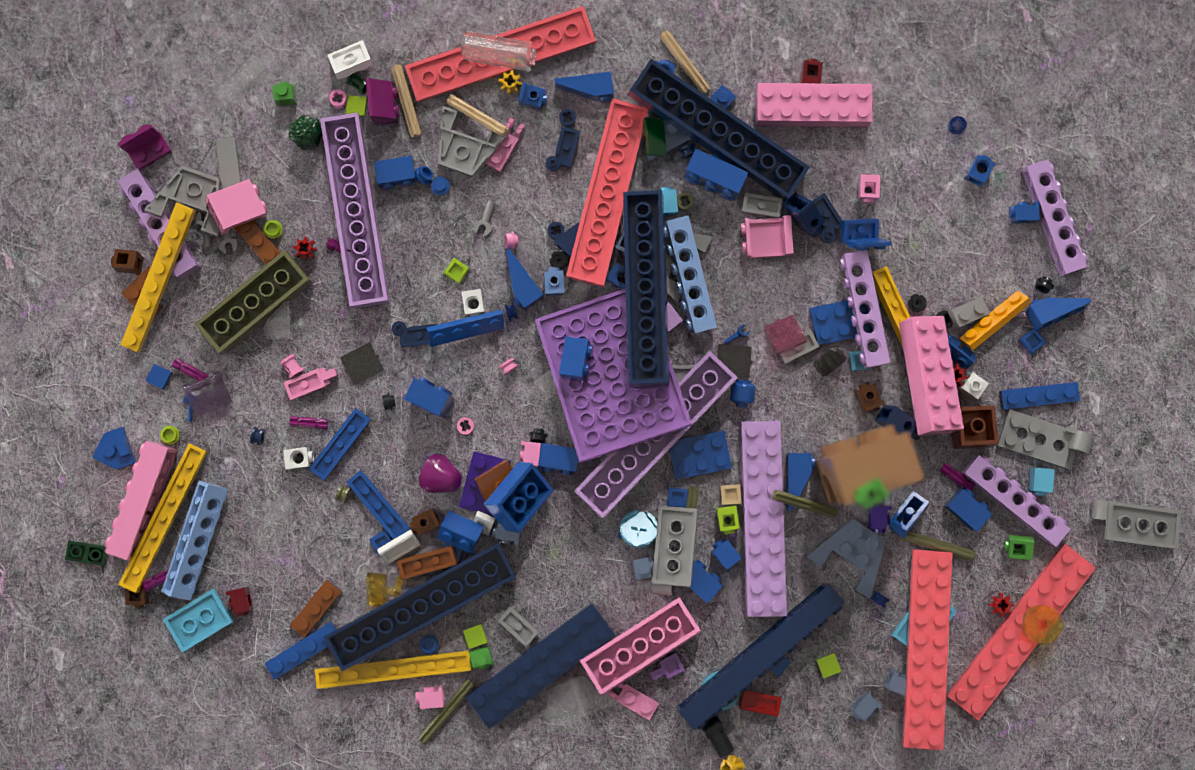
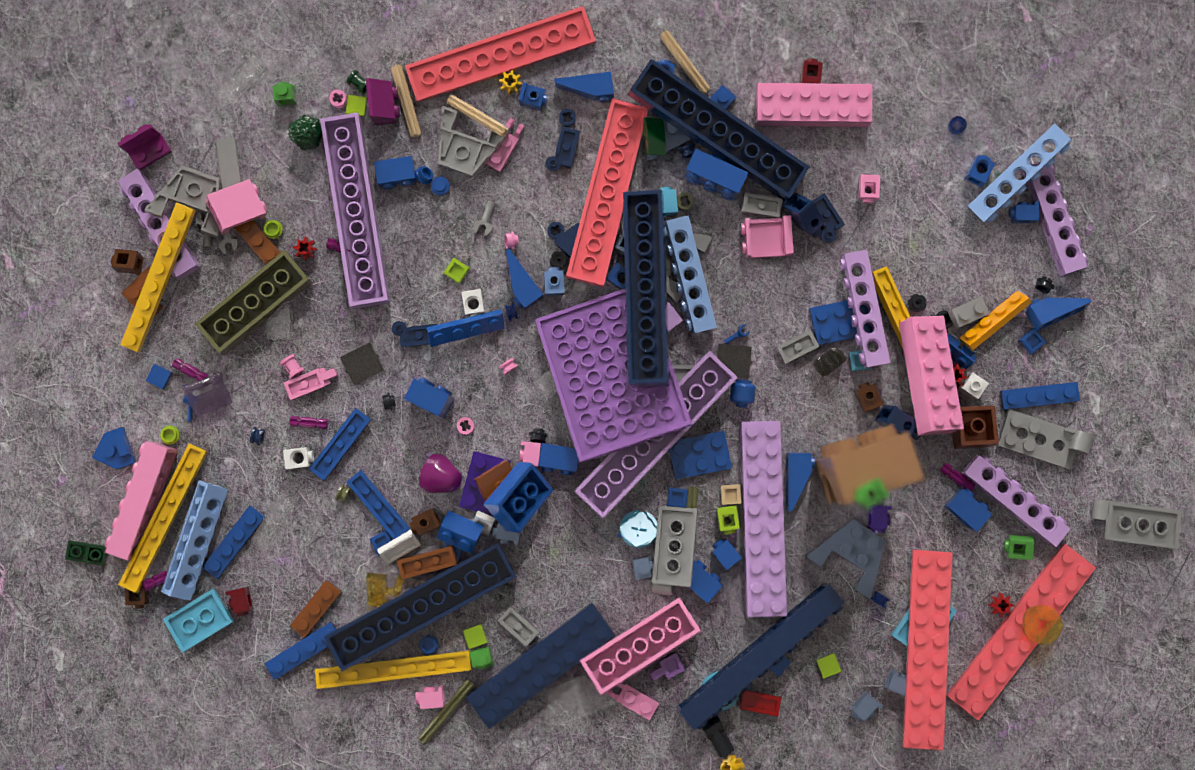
(233, 542): none -> blue plate
(350, 60): white plate -> none
(498, 51): clear brick -> none
(575, 359): blue brick -> none
(785, 334): clear pink piece -> none
(804, 503): olive axle -> none
(862, 234): blue bracket -> none
(908, 515): blue brick -> none
(939, 545): olive axle -> none
(1041, 481): medium azure brick -> none
(1052, 135): none -> light blue brick

